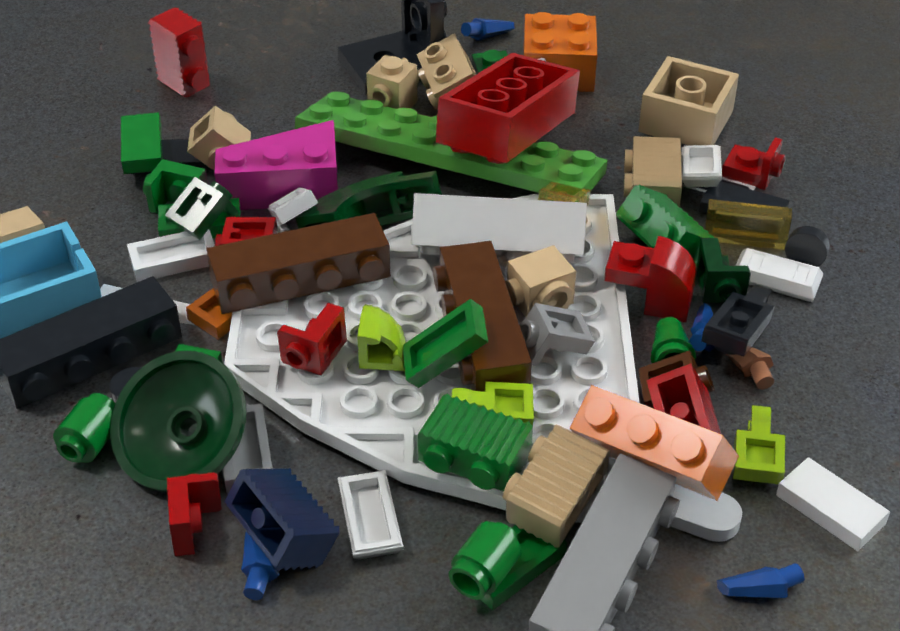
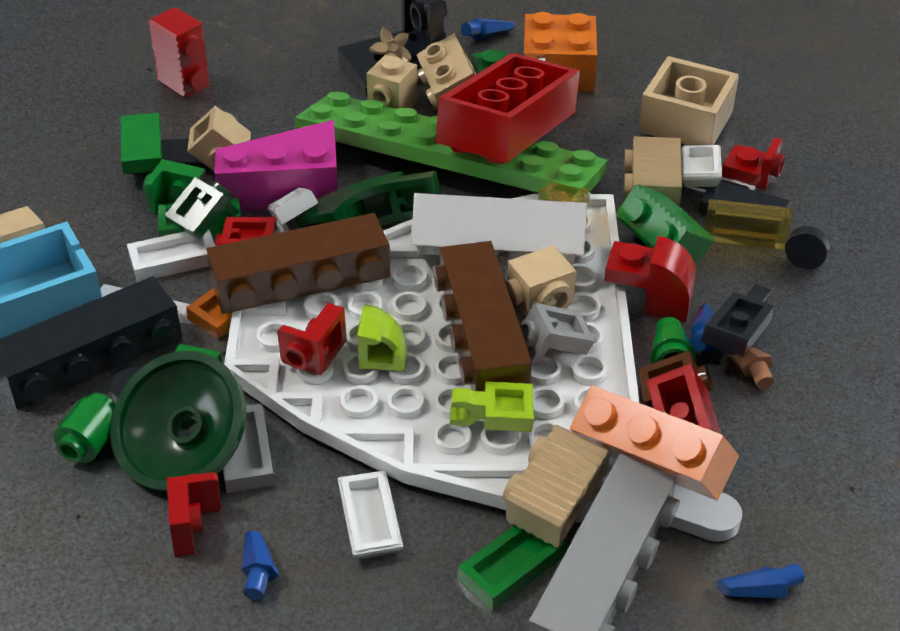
(282, 518): dark blue brick -> none
(391, 46): none -> tan plant
(444, 343): green tile -> none
(474, 443): green brick -> none
(484, 560): green brick -> none
(716, 277): dark green bracket -> none
(759, 450): lime plate -> none
(781, 274): white tile -> none
(833, 503): white tile -> none

